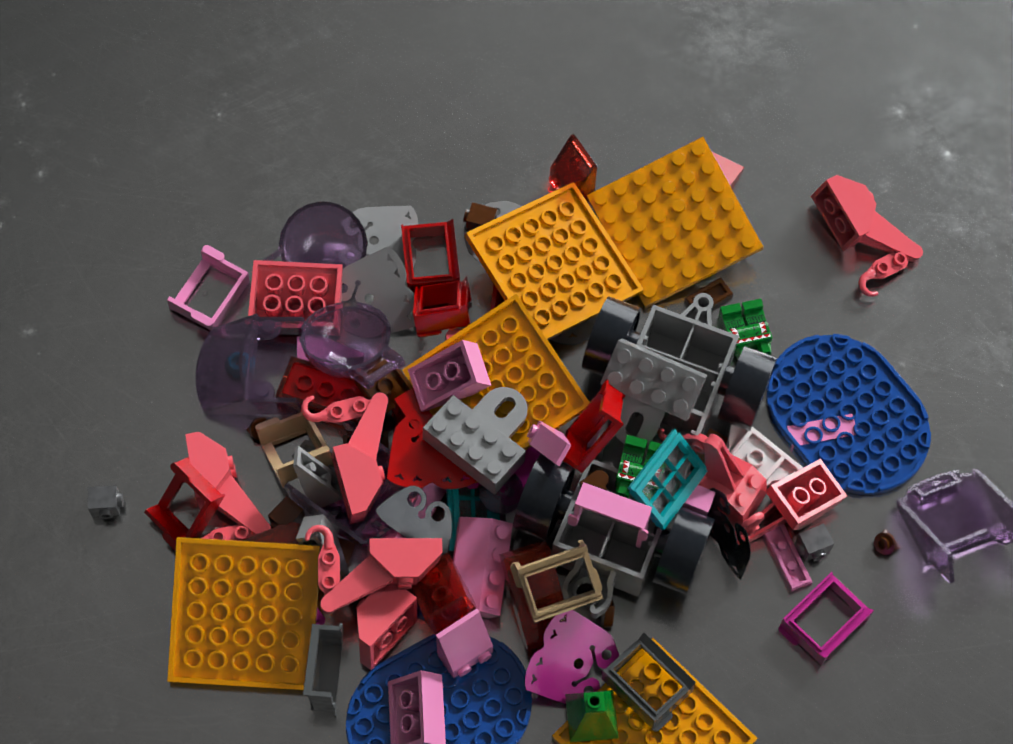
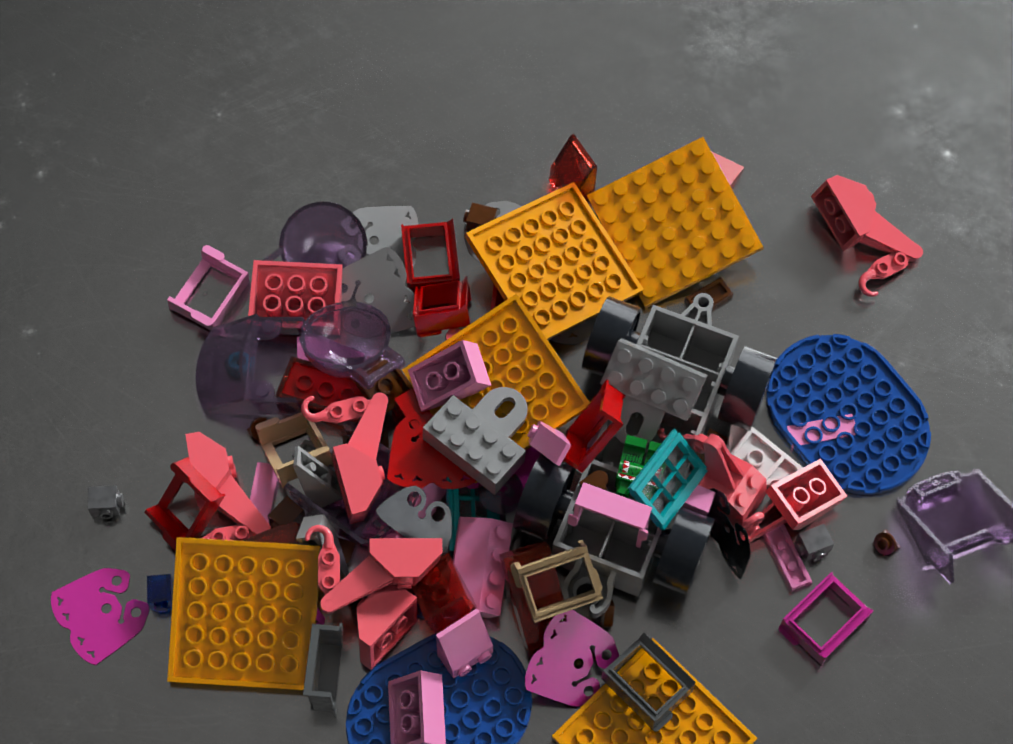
(87, 620): none -> dark pink piece
(160, 592): none -> clear blue brick
(264, 489): none -> bright pink tile
(591, 716): green slope -> none
(749, 324): green hips -> none

